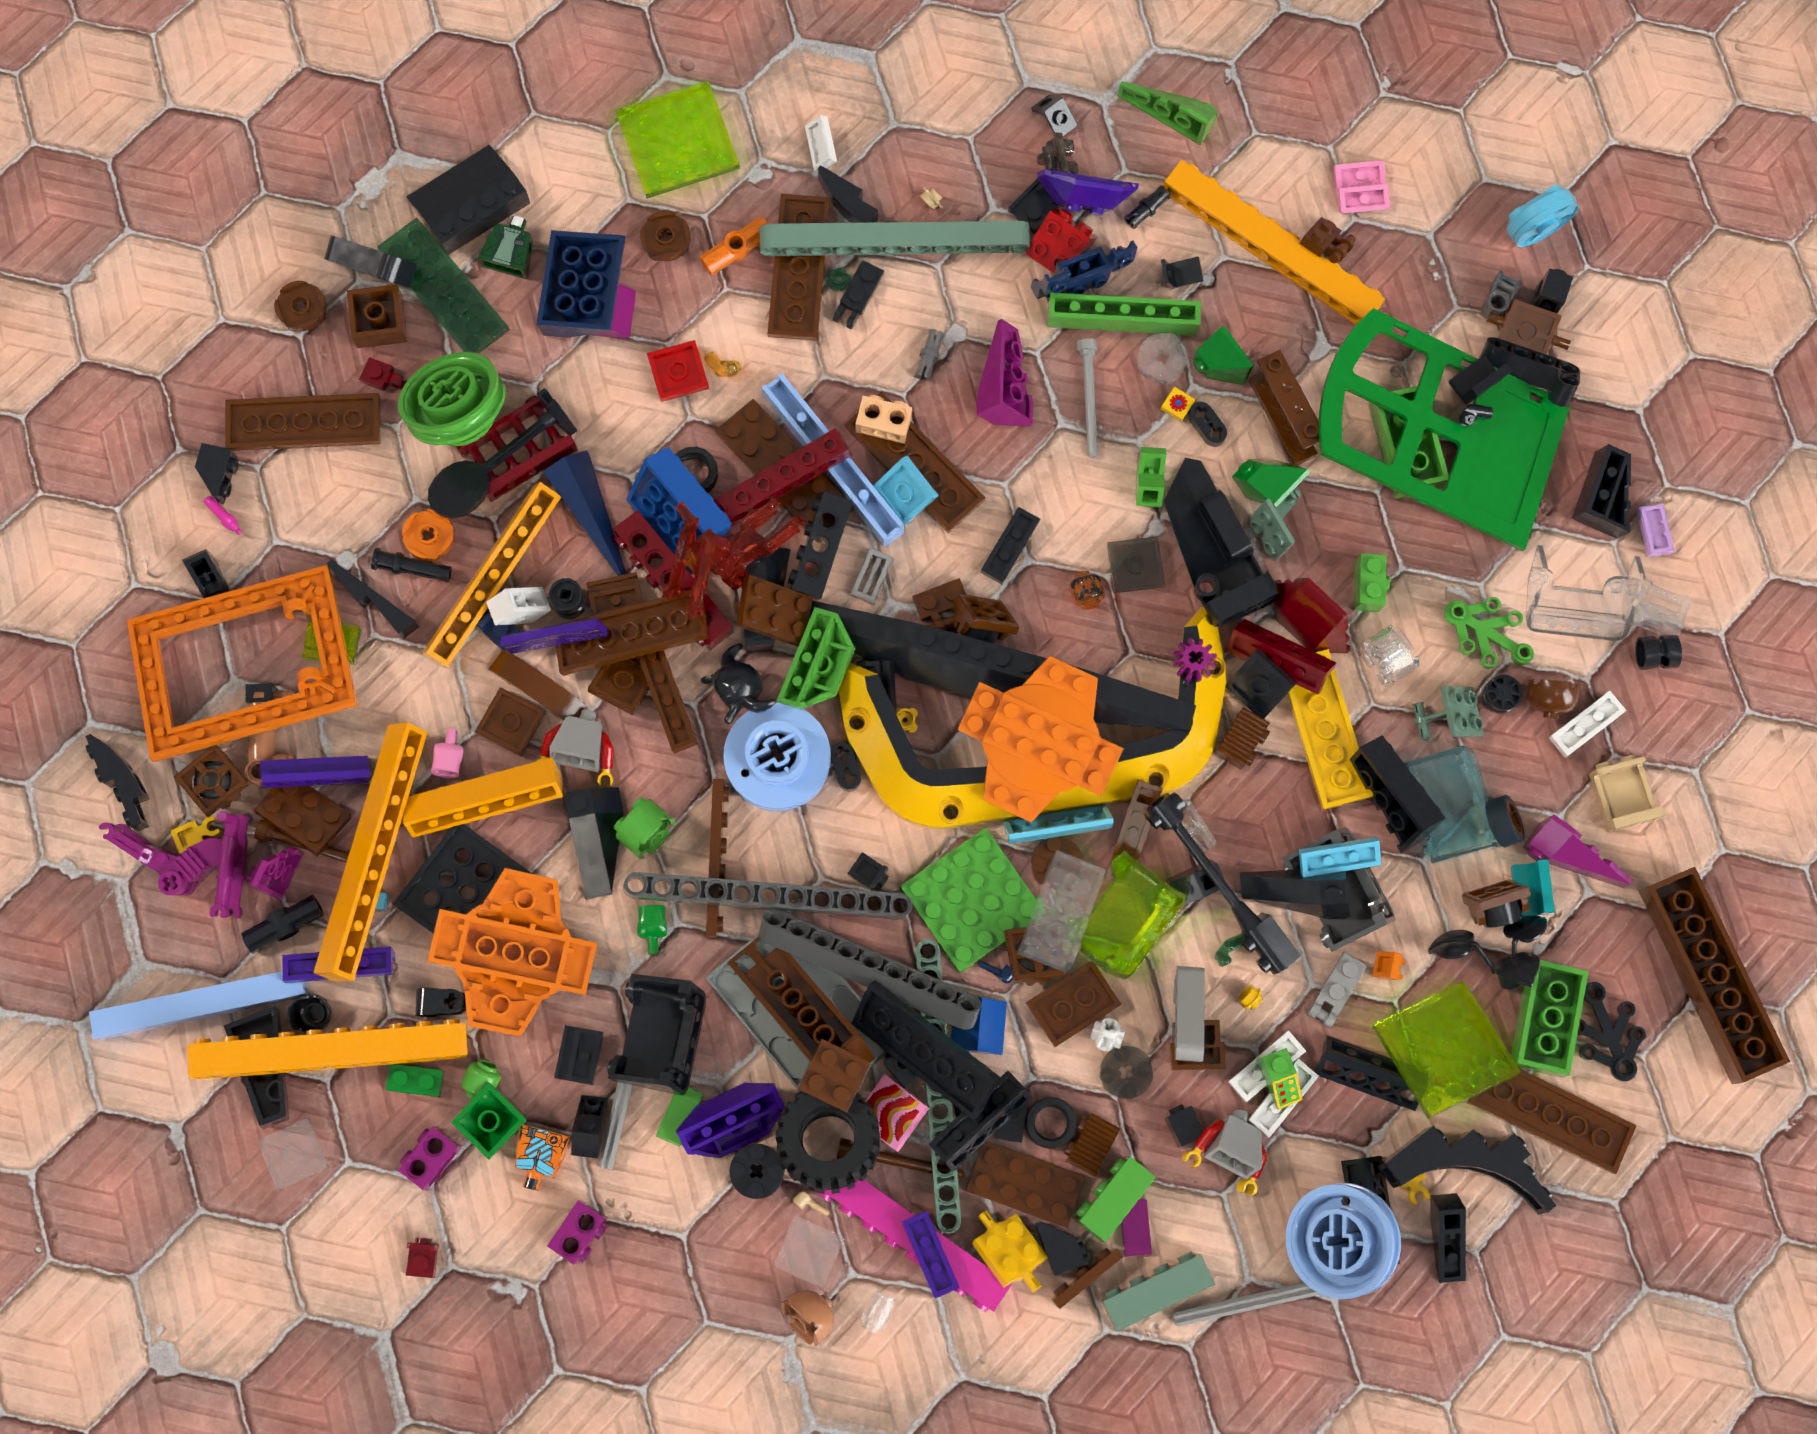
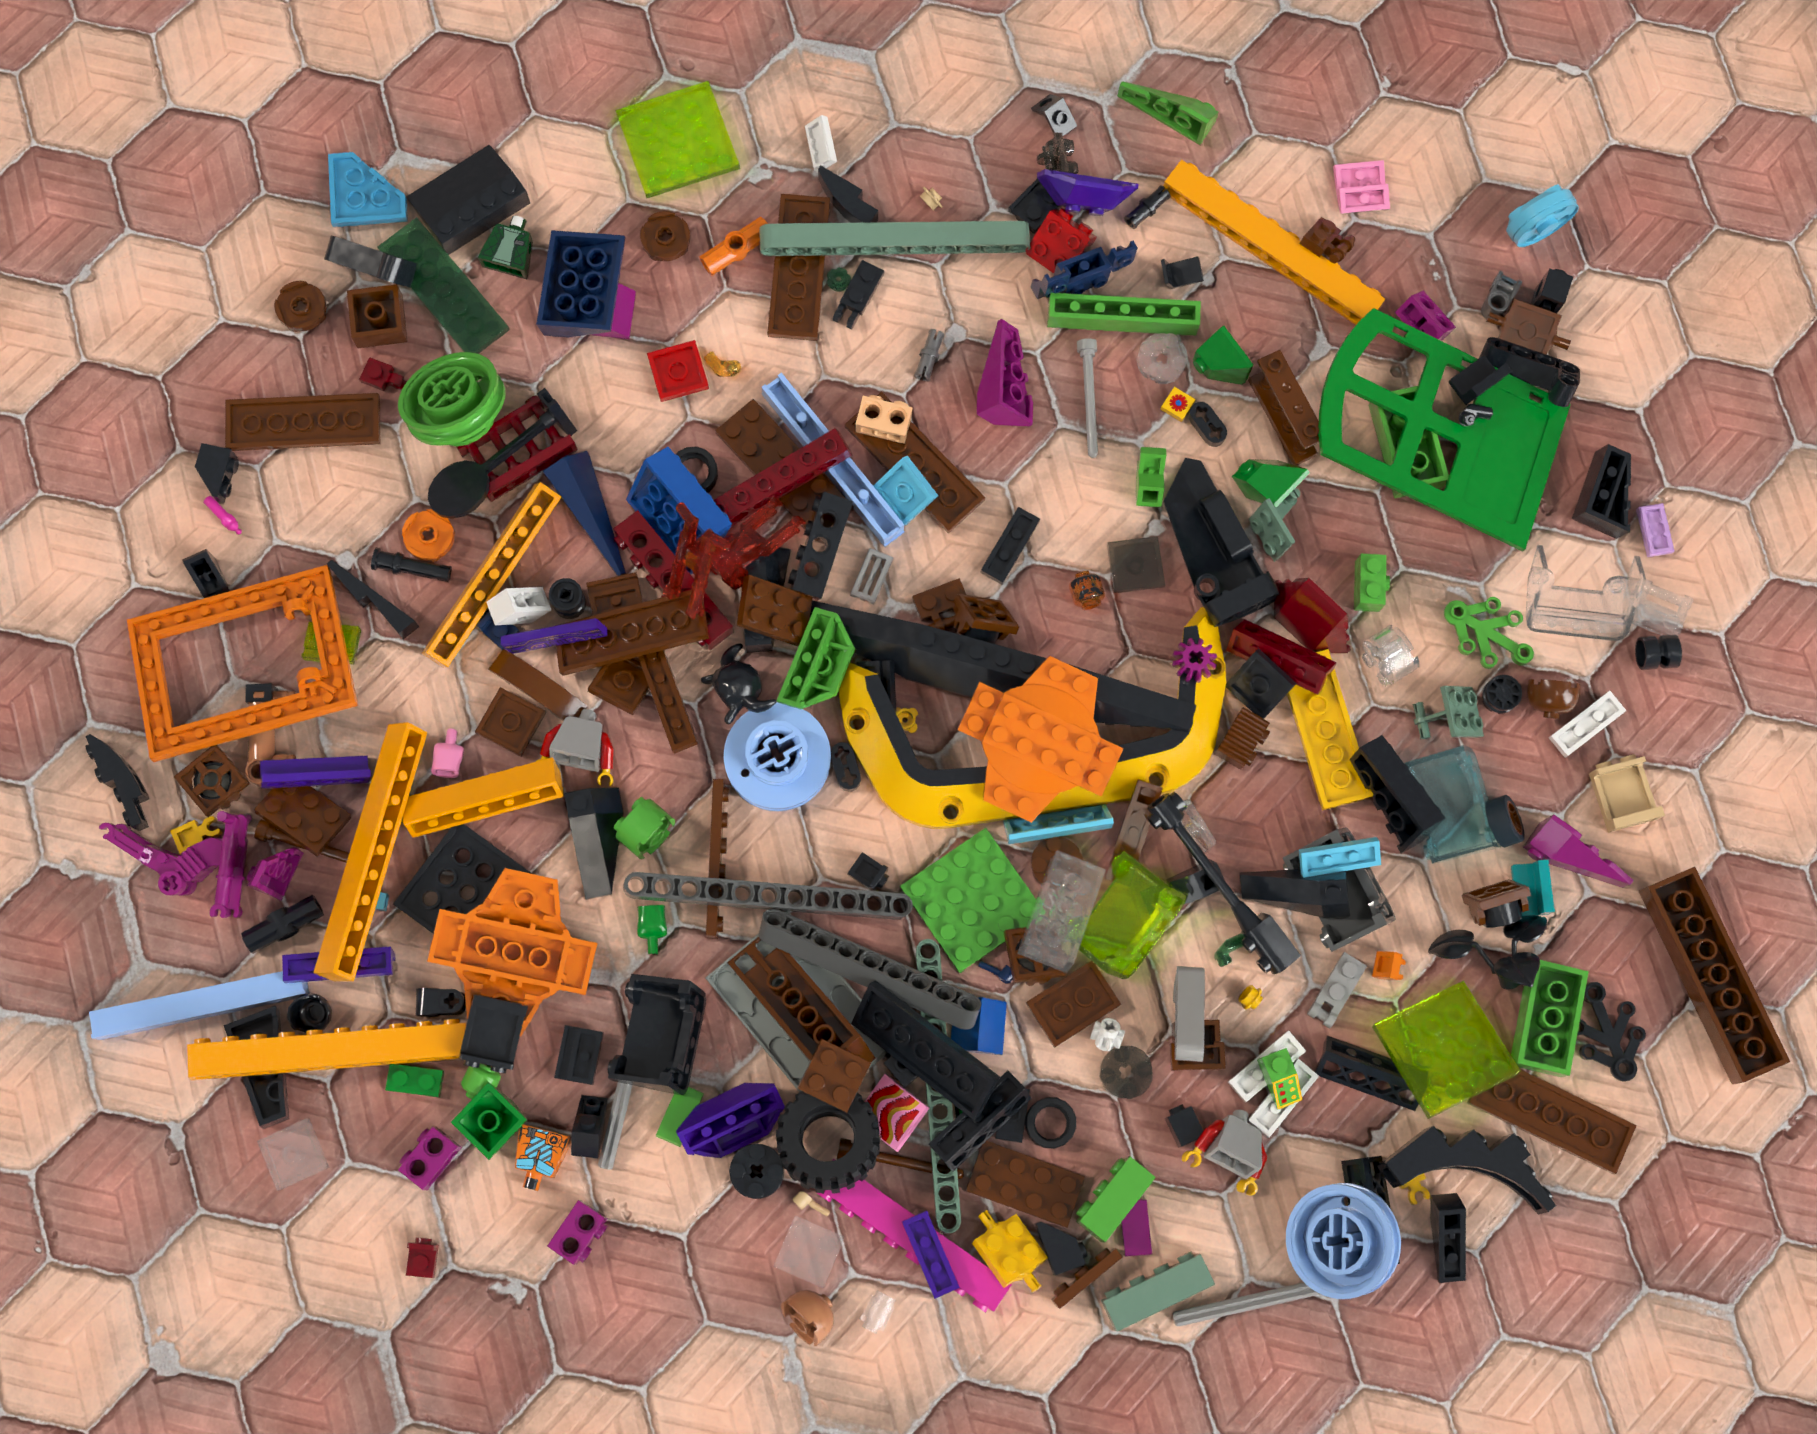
(362, 194): none -> dark azure plate
(492, 1033): none -> black panel
(1092, 1144): reddish brown brick -> none
(1425, 316): none -> magenta brick

